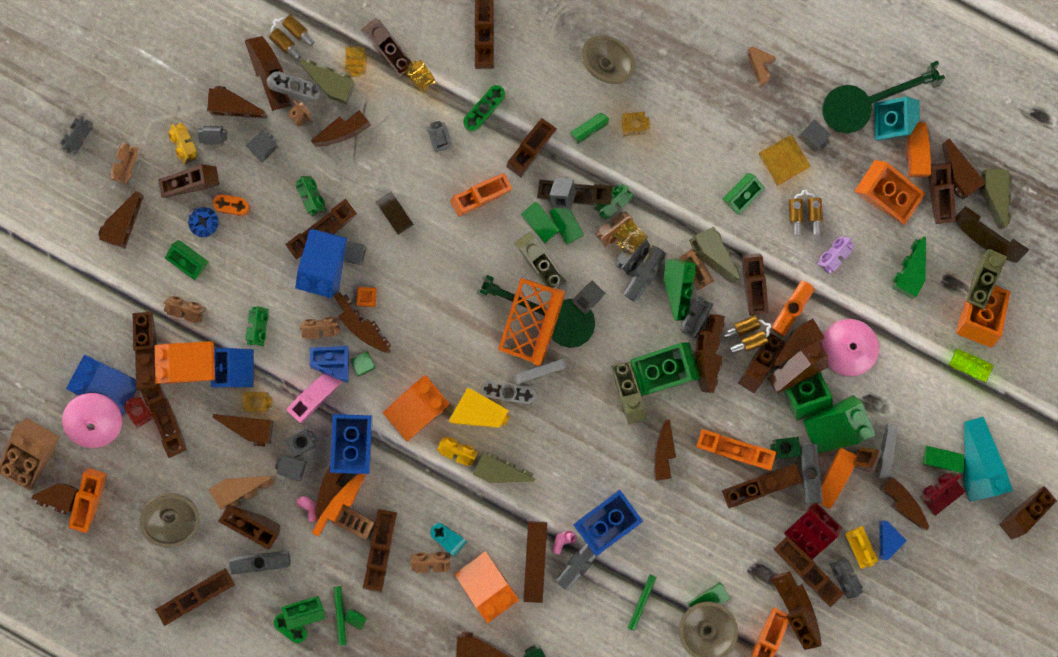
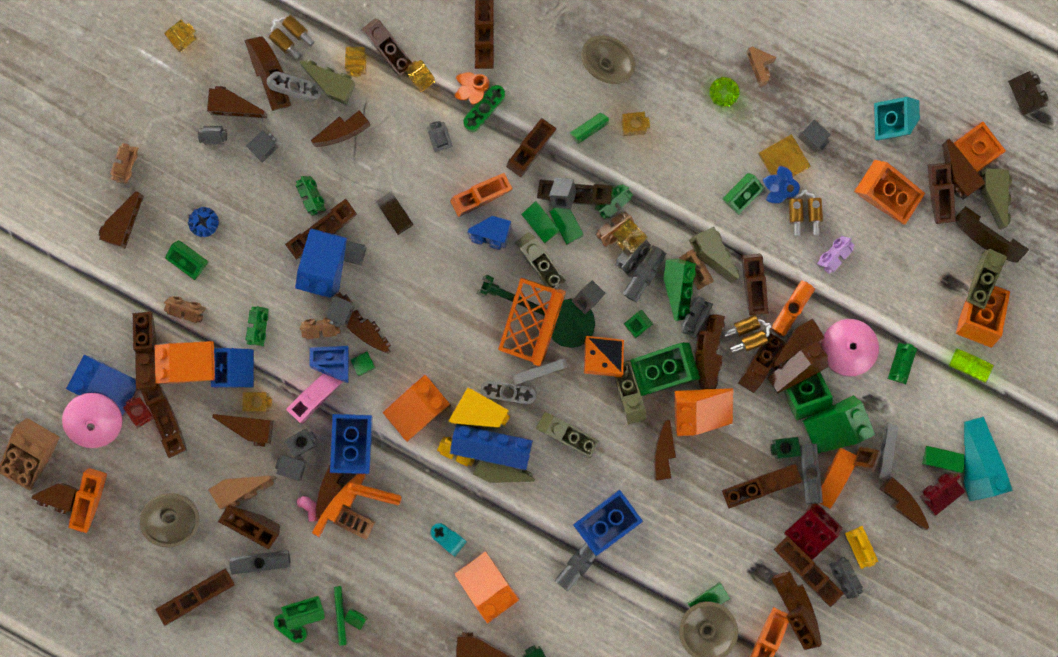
(71, 141): dark grey hinge -> none
(179, 136): yellow hinge -> none
(181, 35): none -> clear yellow brick
(189, 180): reddish brown slope -> none
(231, 200): orange beam -> none
(300, 114): medium nougat hinge -> none
(340, 312): none -> dark grey brick
(366, 297): orange tile -> none
(374, 493): none -> orange axle
(379, 550): reddish brown slope -> none
(421, 561): medium nougat hinge -> none
(469, 87): none -> orange plate
(491, 231): none -> blue slope
(491, 446): none -> blue slope
(535, 561): reddish brown slope -> none
(562, 539): bright pink arm -> none
(567, 434): none -> olive slope
(604, 356): none -> orange tile
(638, 323): none -> green slope
(642, 602): green bar -> none
(702, 410): none -> orange slope
(731, 87): none -> clear neon green gear
(736, 450): orange slope -> none
(778, 185): none -> blue plate
(850, 108): dark green piece -> none
(889, 540): blue slope -> none
(902, 363): none -> green hinge
(913, 274): green slope -> none
(918, 152): orange slope -> none
(979, 146): none -> orange tile
(1028, 92): none -> dark brown bracket
(1028, 513): reddish brown slope -> none

